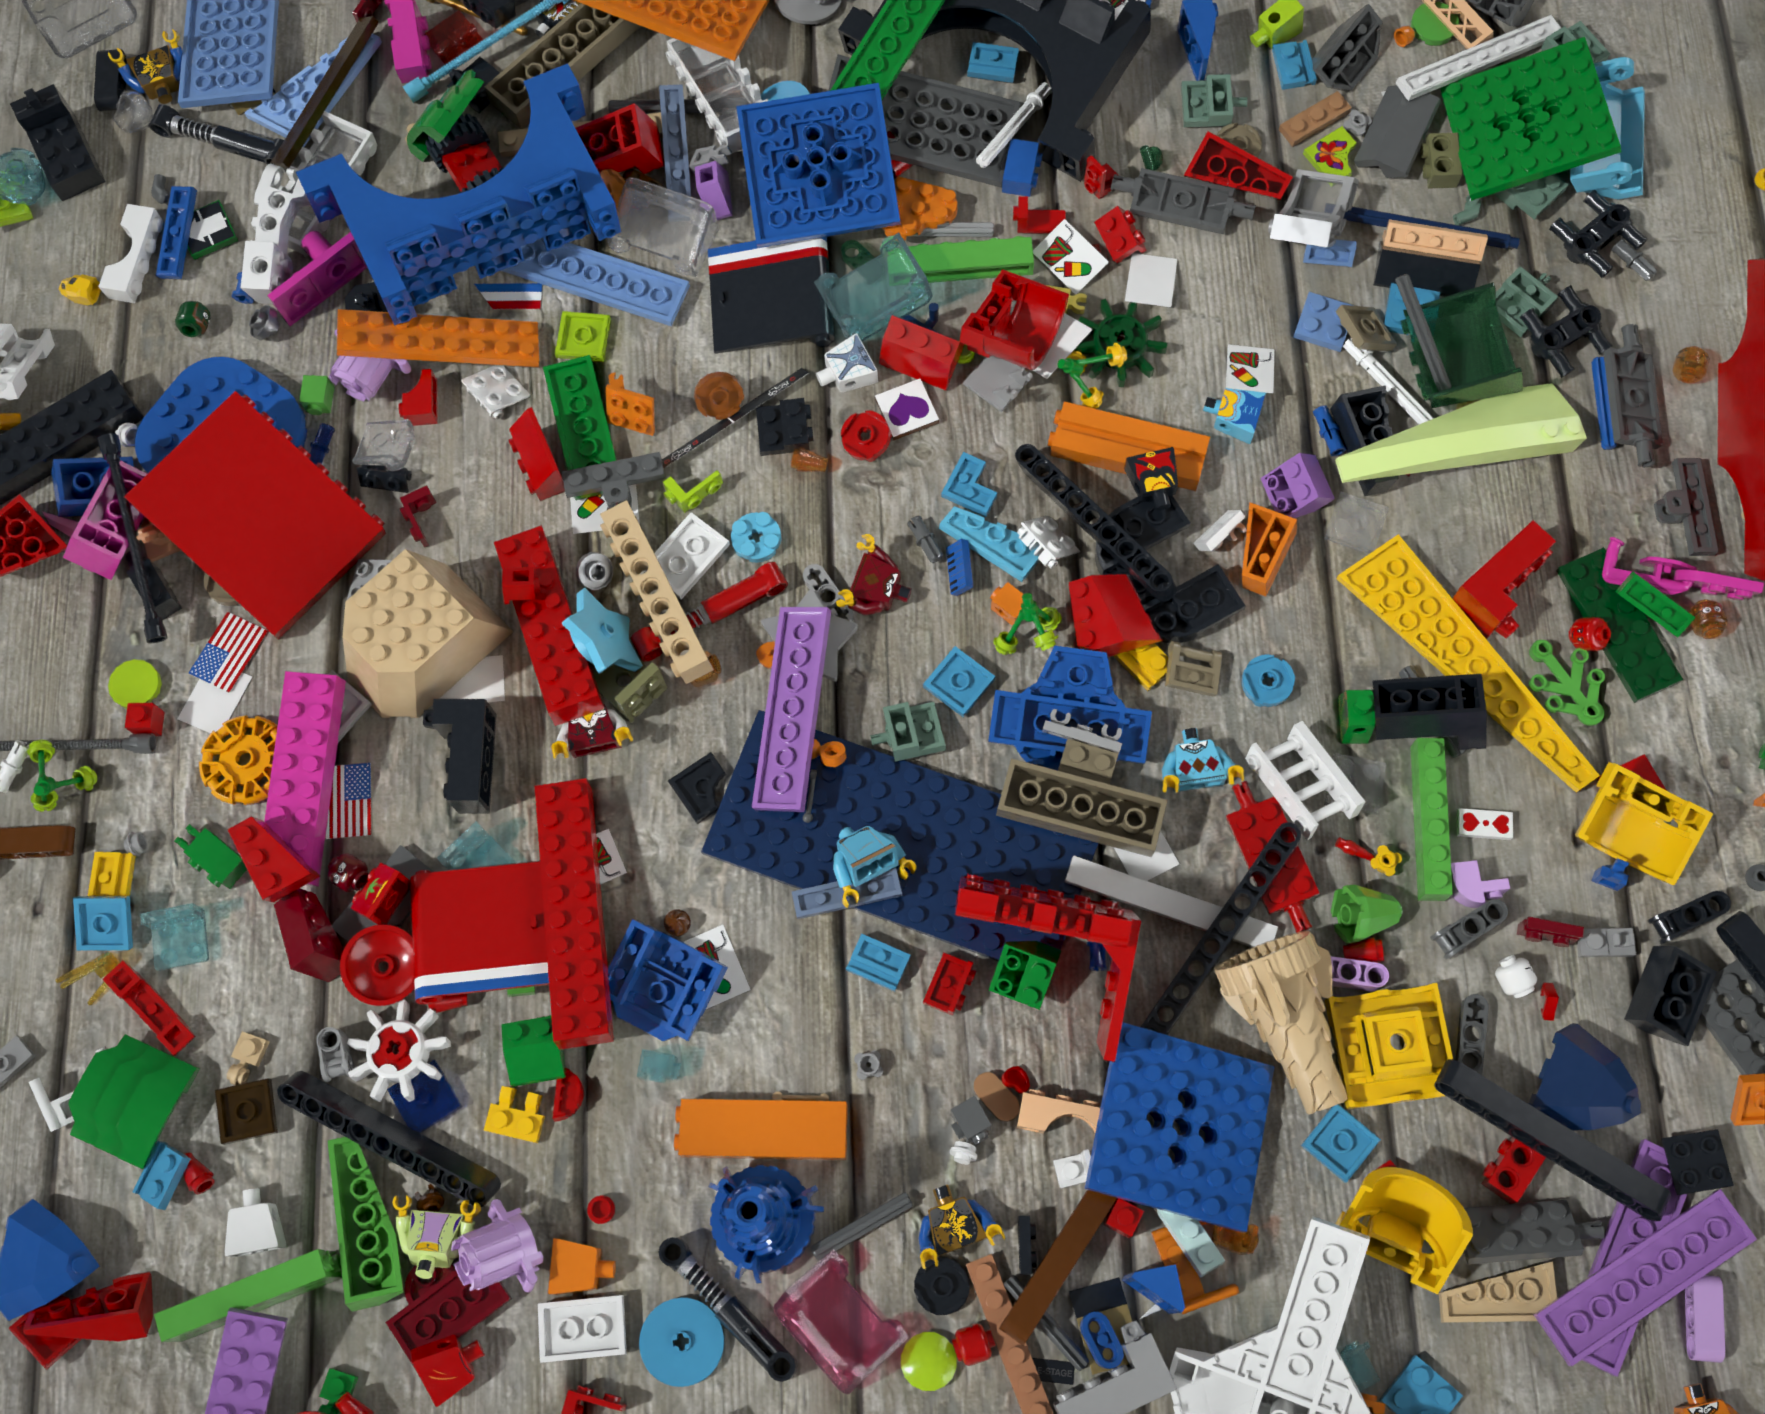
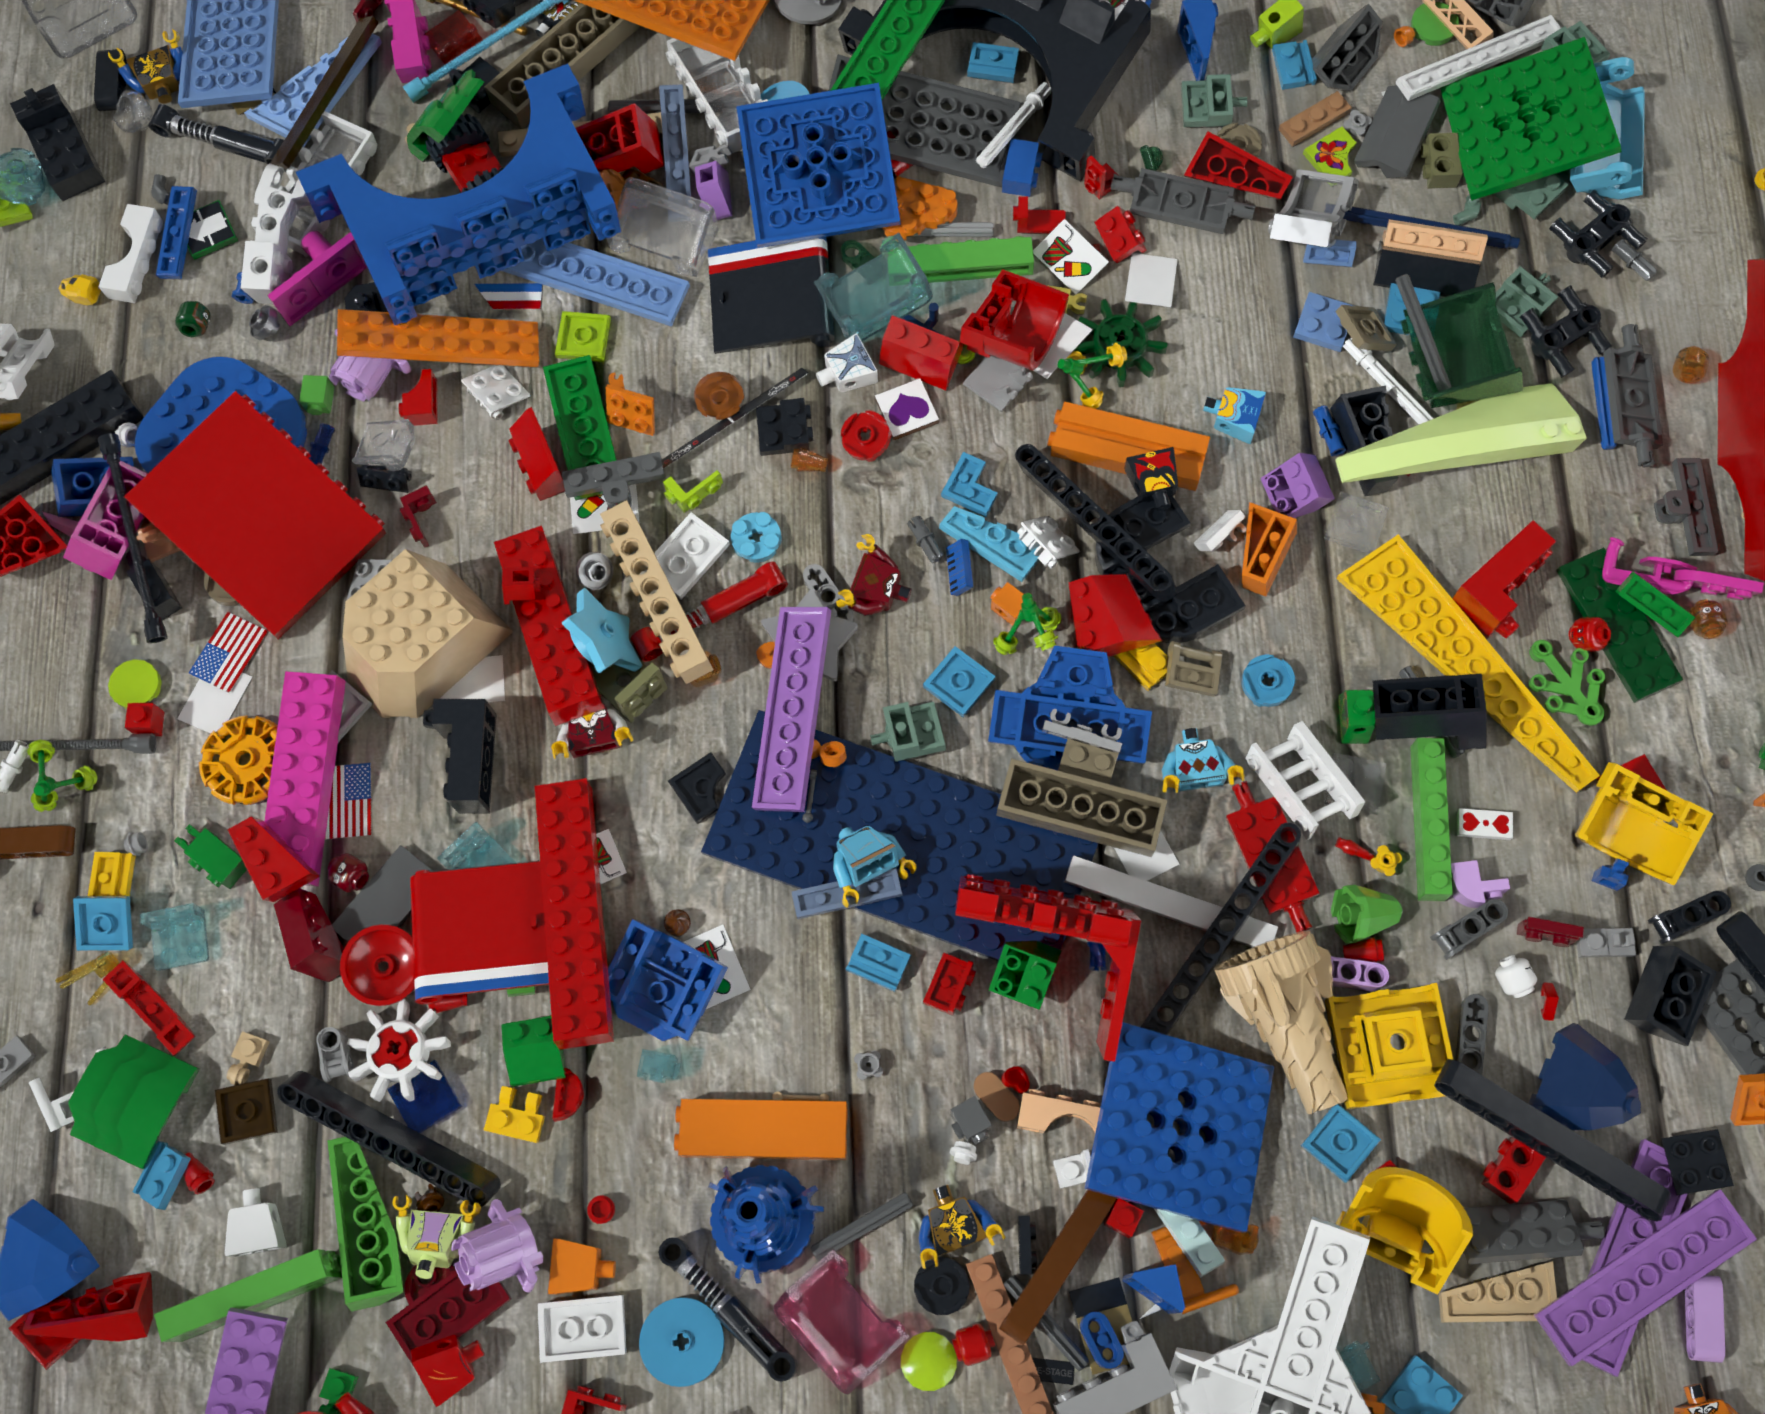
(381, 894): red slope -> none
(1250, 368): white sticker -> none

